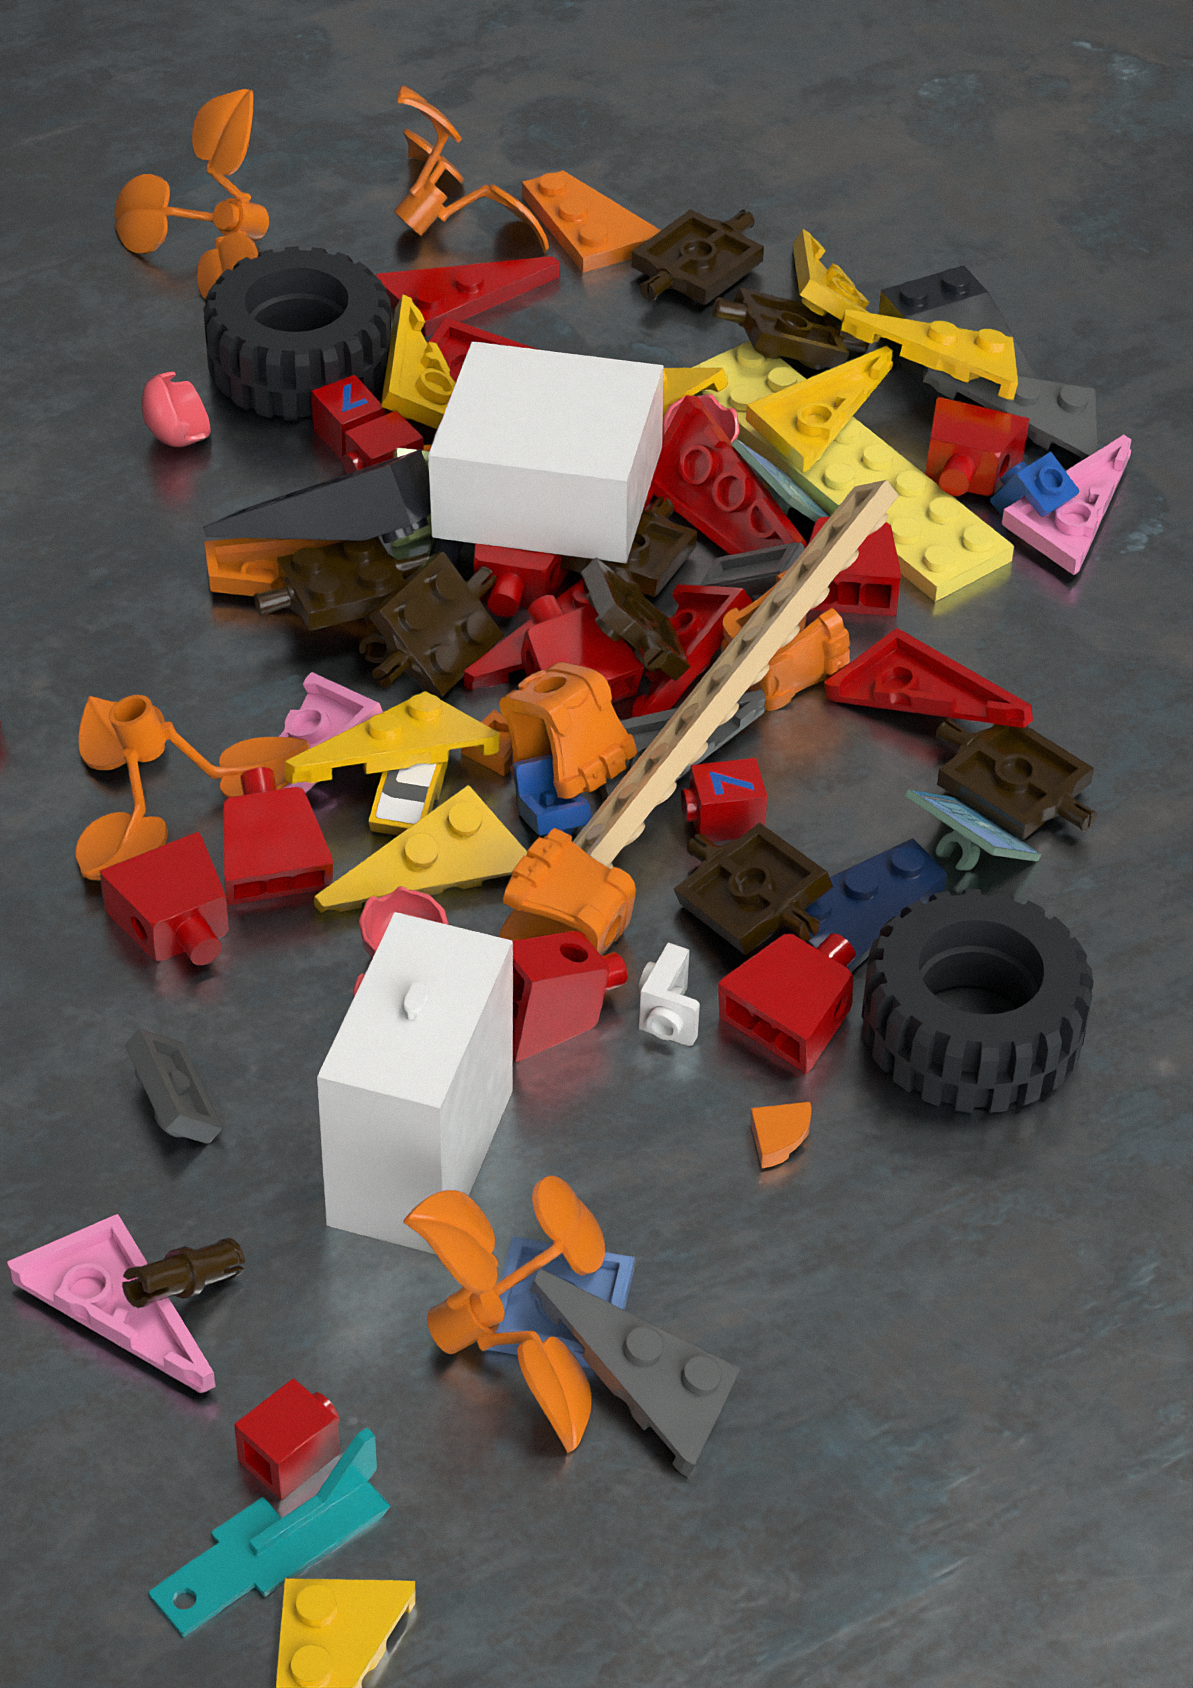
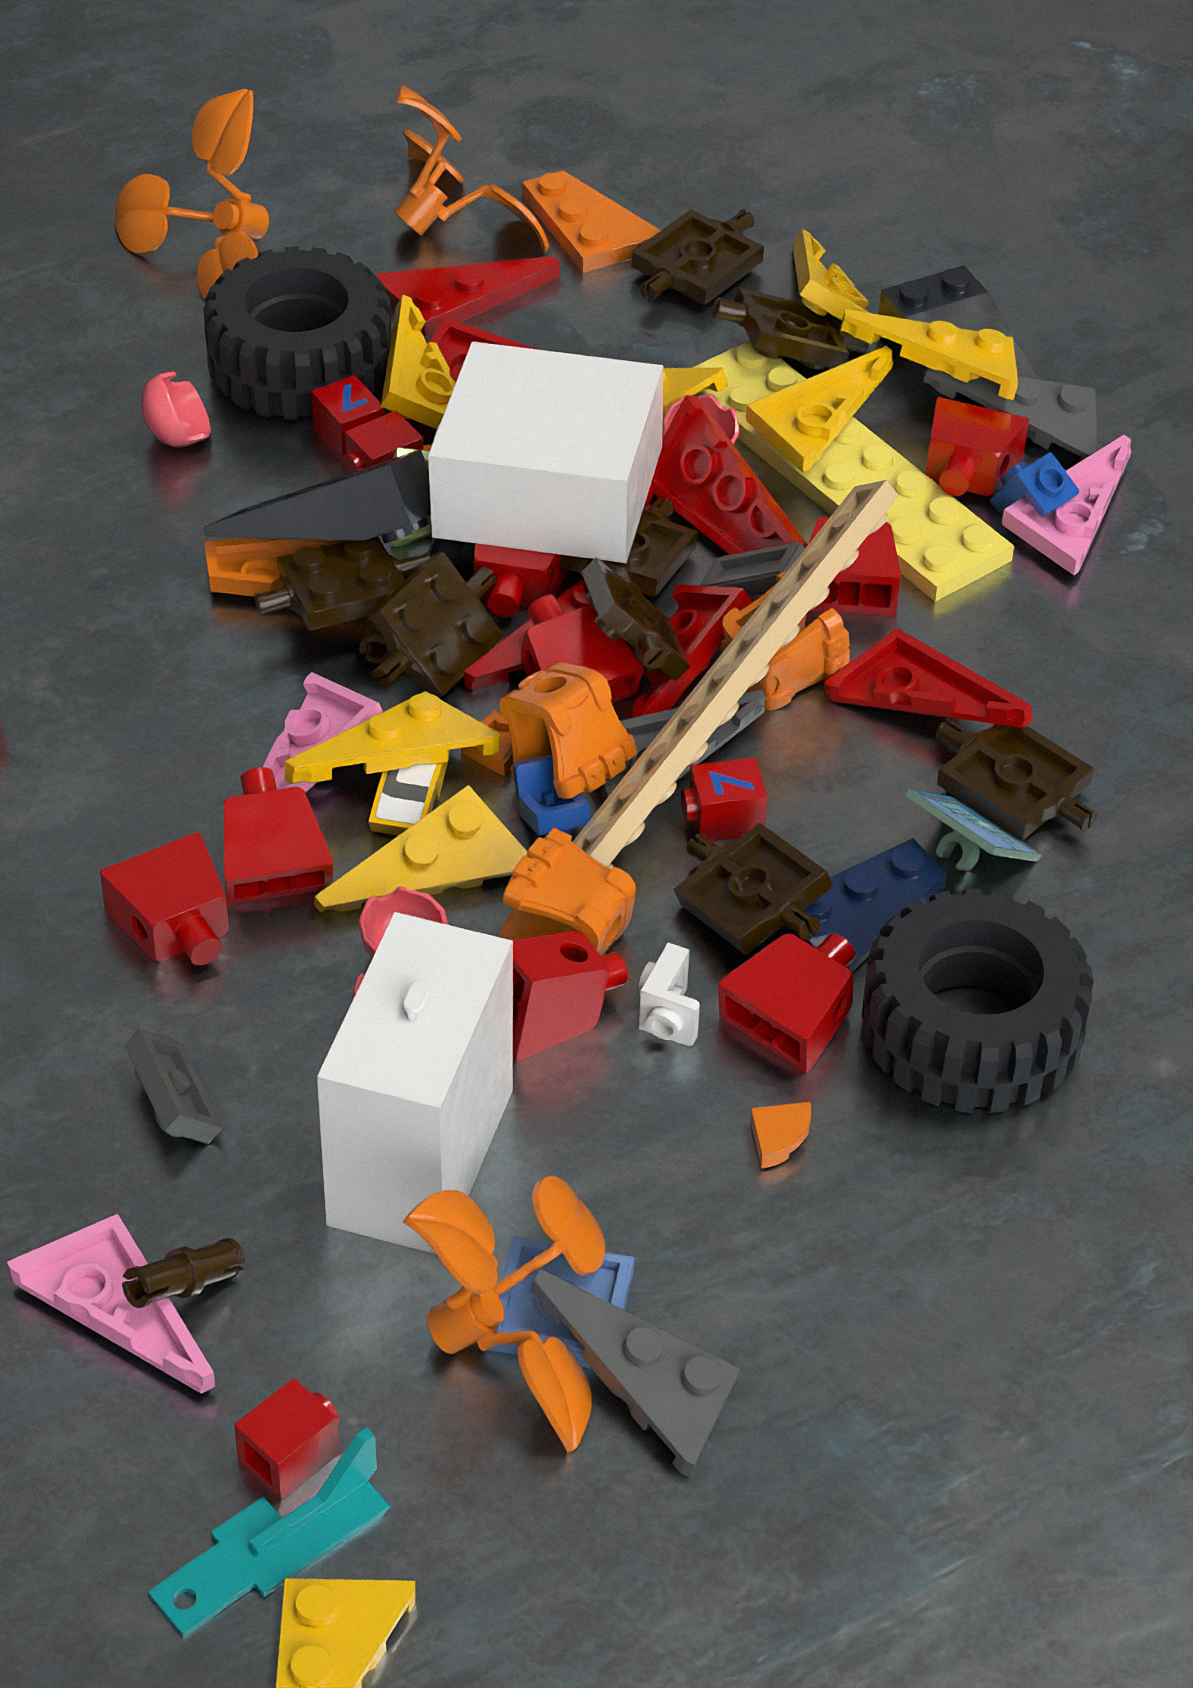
(137, 733): orange plant -> none
(782, 486): piece -> none

